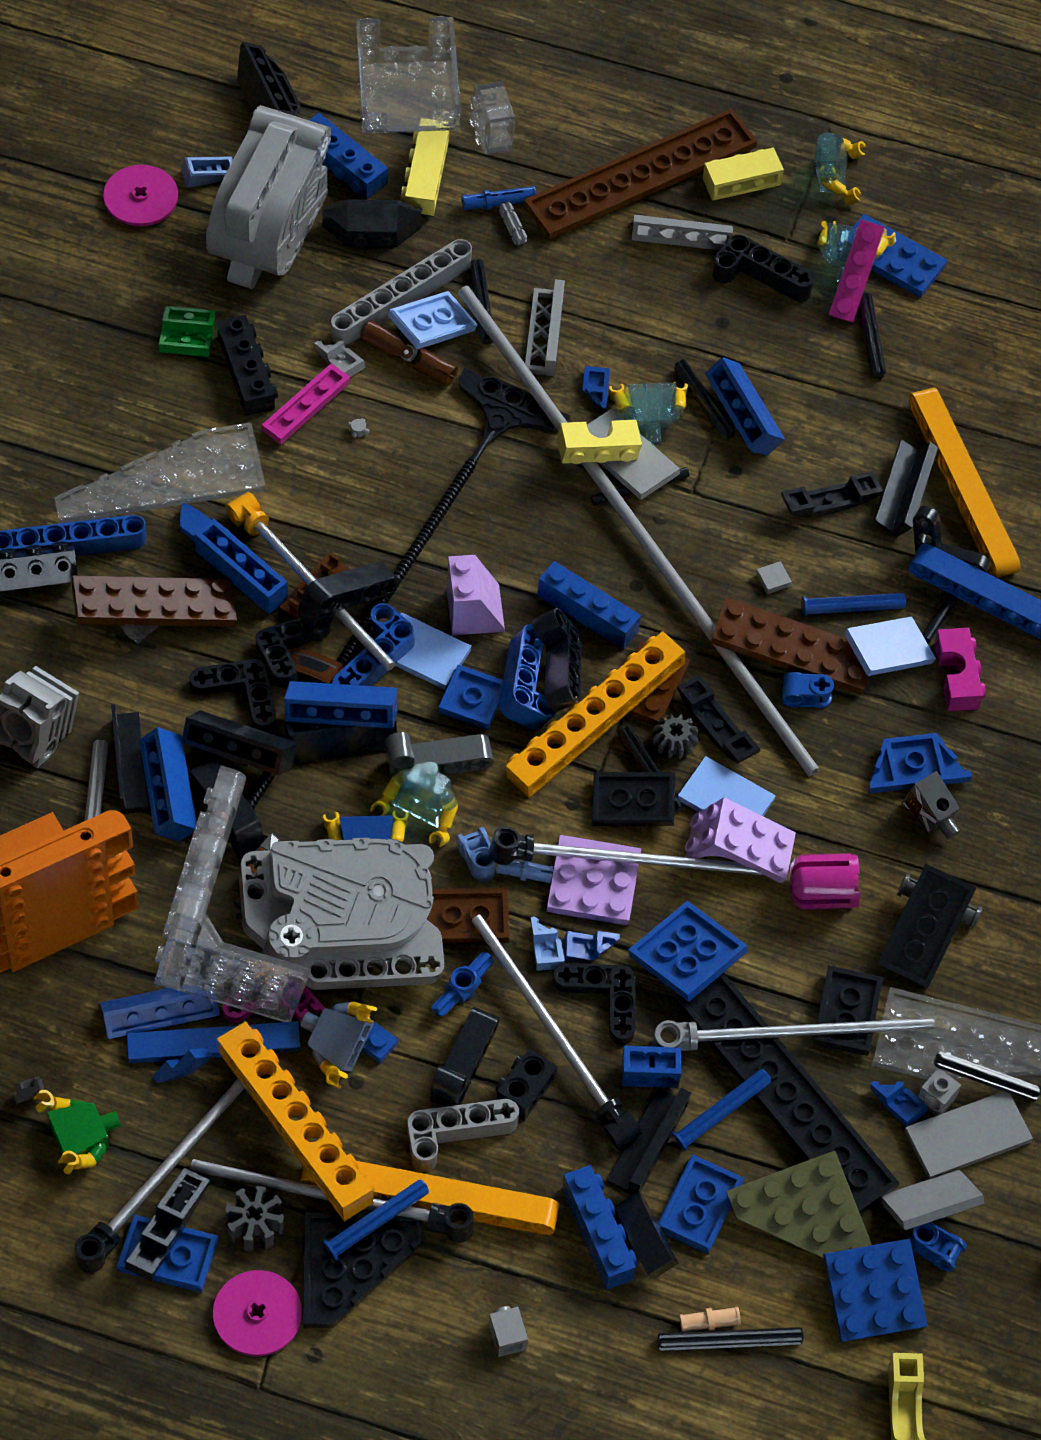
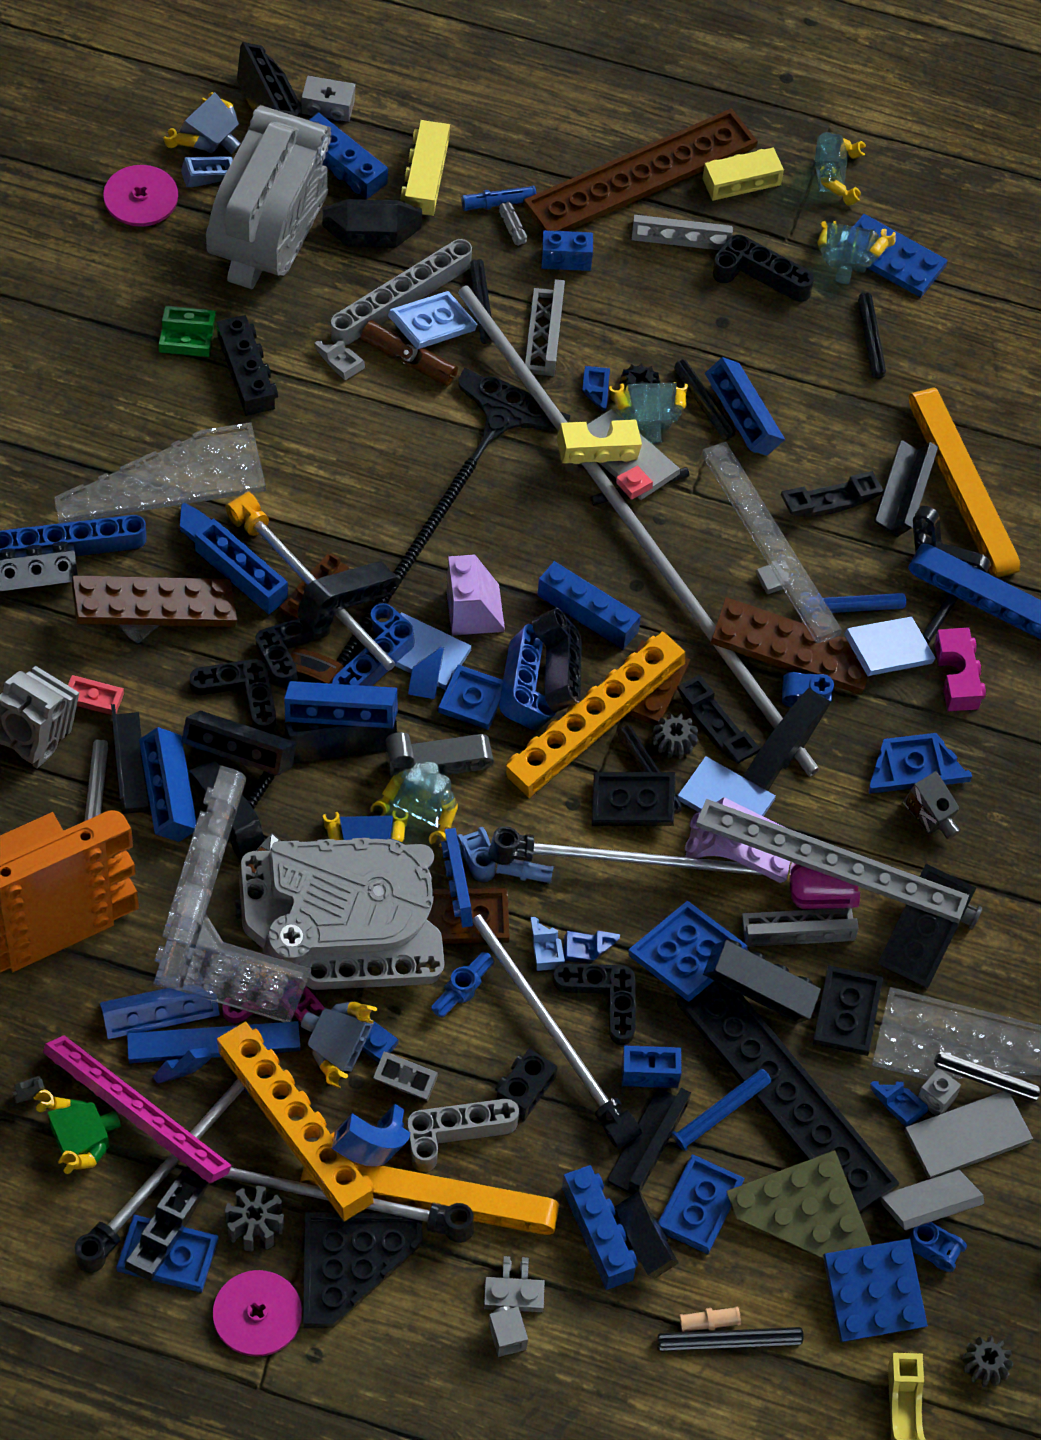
(96, 695): none -> coral plate
(137, 1109): none -> dark pink plate
(207, 127): none -> sand blue torso
(305, 404): dark pink plate -> none
(329, 98): none -> light grey brick
(358, 427): light grey piece -> none
(368, 1143): none -> blue arch
(376, 1218): blue axle -> none
(405, 1076): none -> light grey brick
(407, 85): clear windscreen -> none
(426, 675): none -> blue slope
(457, 1074): black beam -> none
(458, 885): none -> blue plate
(492, 117): clear brick -> none
(511, 1292): none -> light grey hinge
(567, 250): none -> blue brick
(593, 887): lavender plate -> none
(629, 375): none -> black gear
(634, 482): none -> coral plate
(688, 1036): flat silver piece -> none
(762, 981): none -> black brick
(772, 543): none -> clear plate
(787, 738): none -> black slope
(799, 931): none -> light grey fence
(832, 860): none -> light grey plate
(857, 271): dark pink plate -> none
(983, 1370): none -> dark grey gear

